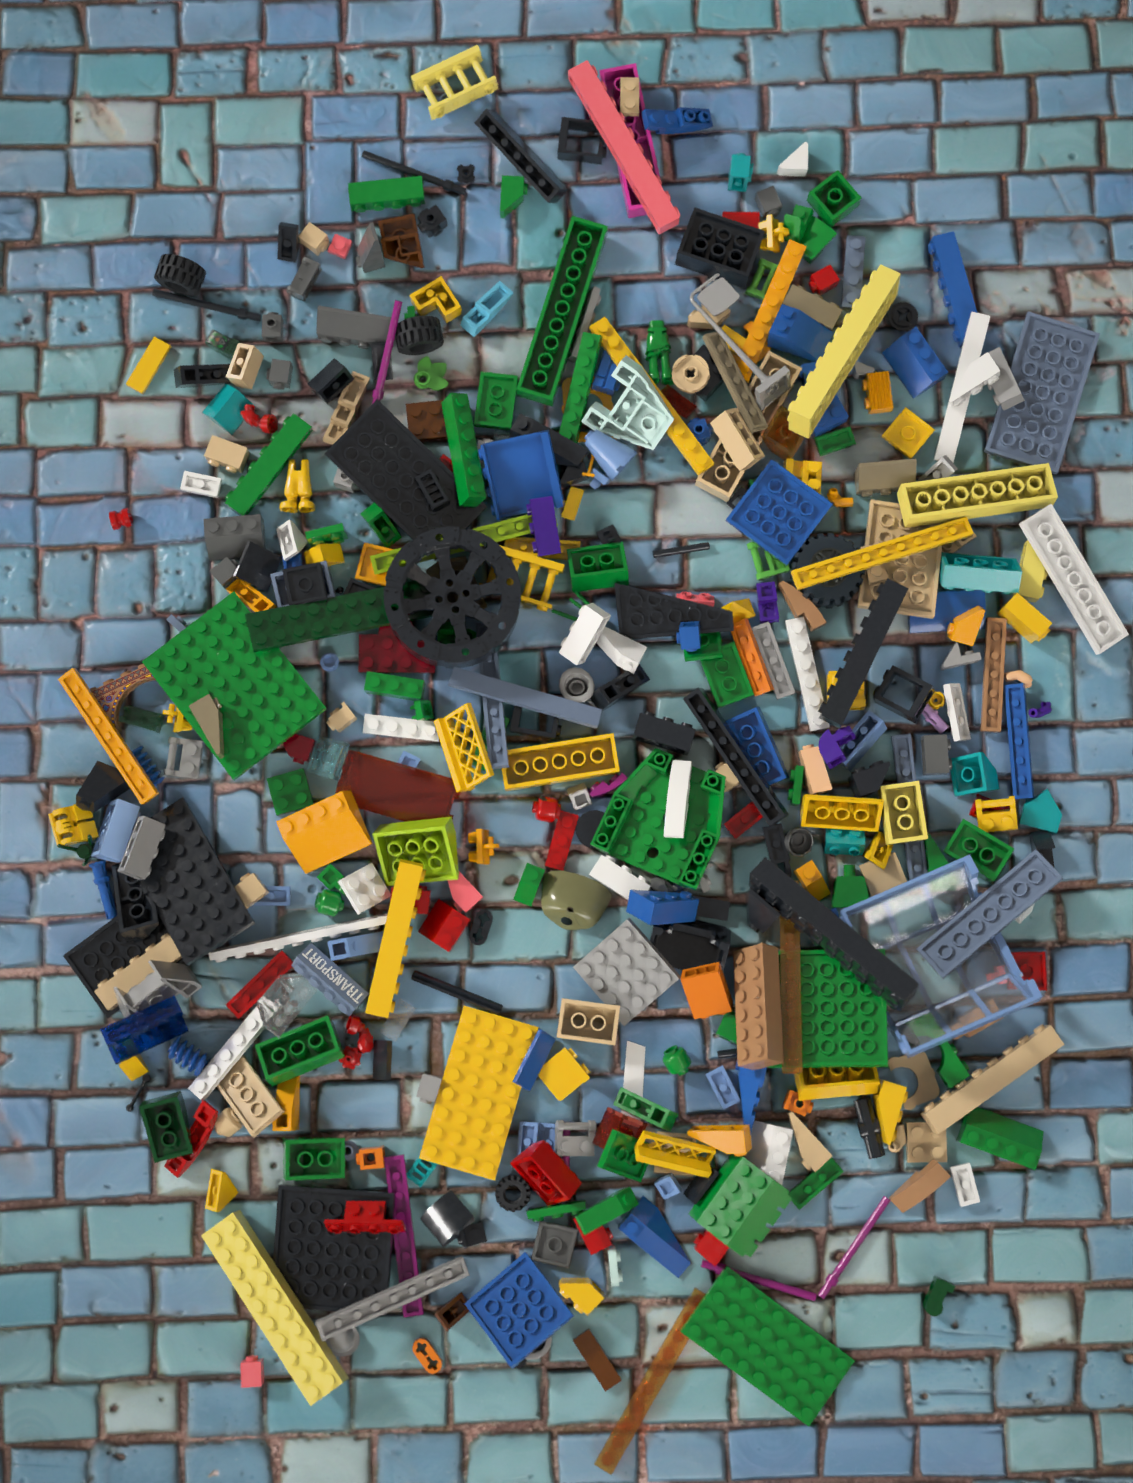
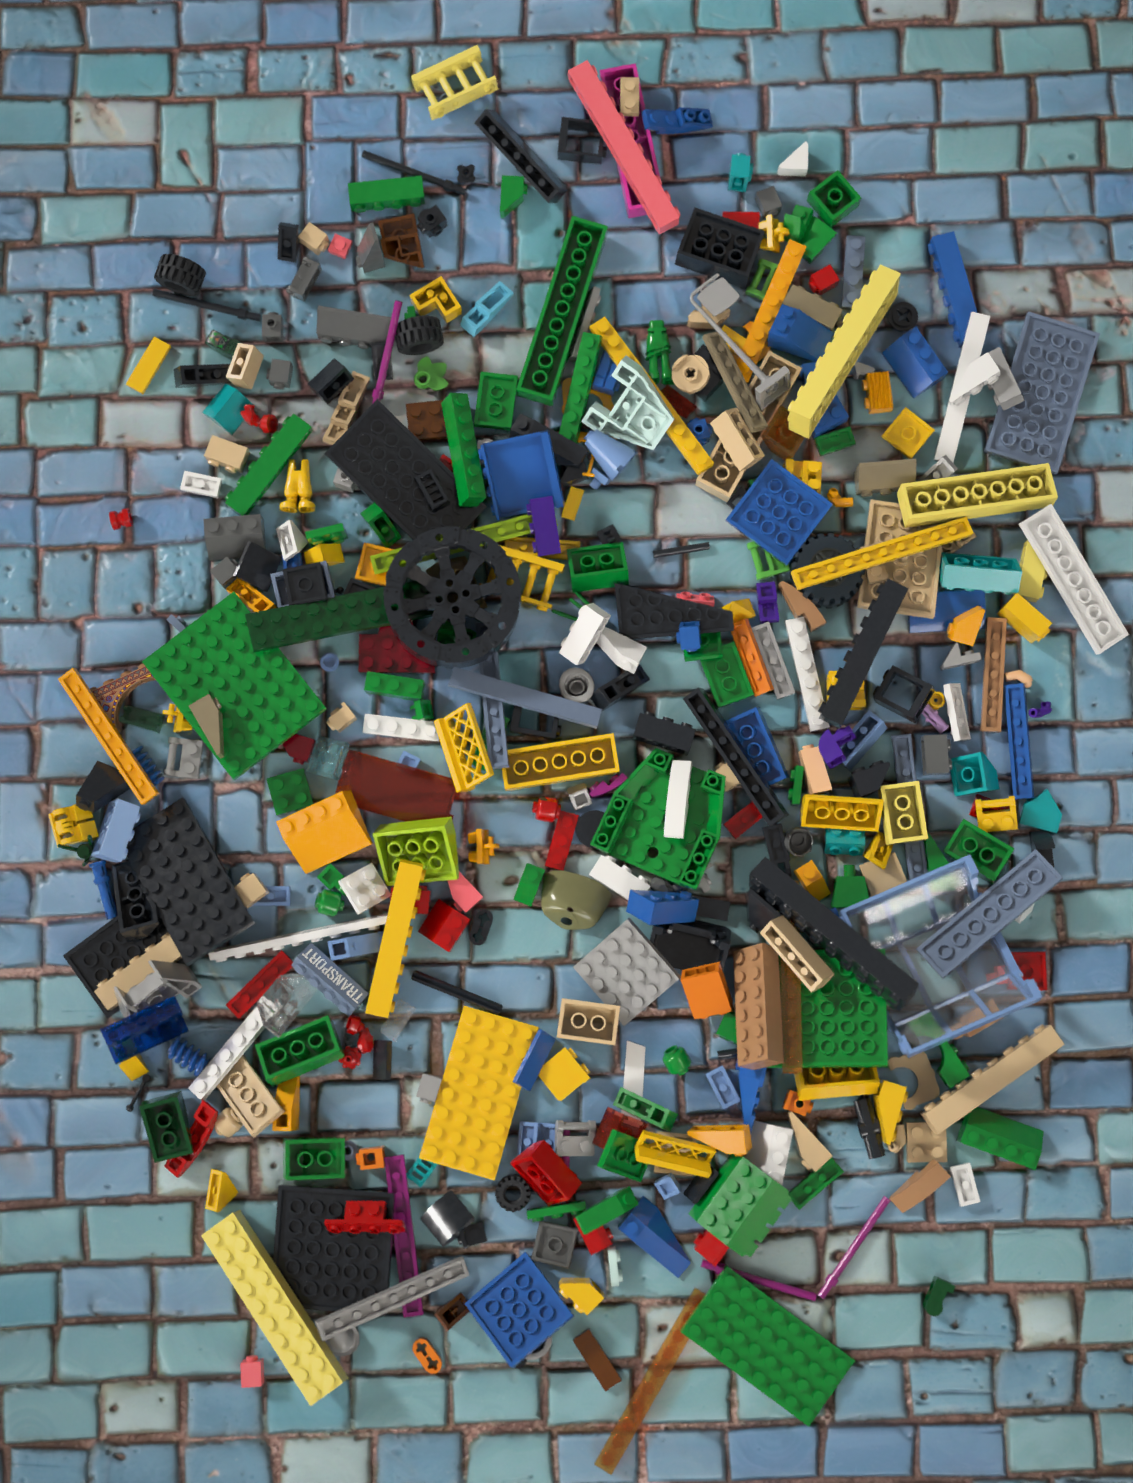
(142, 848): light grey brick -> none
(797, 953): none -> tan brick

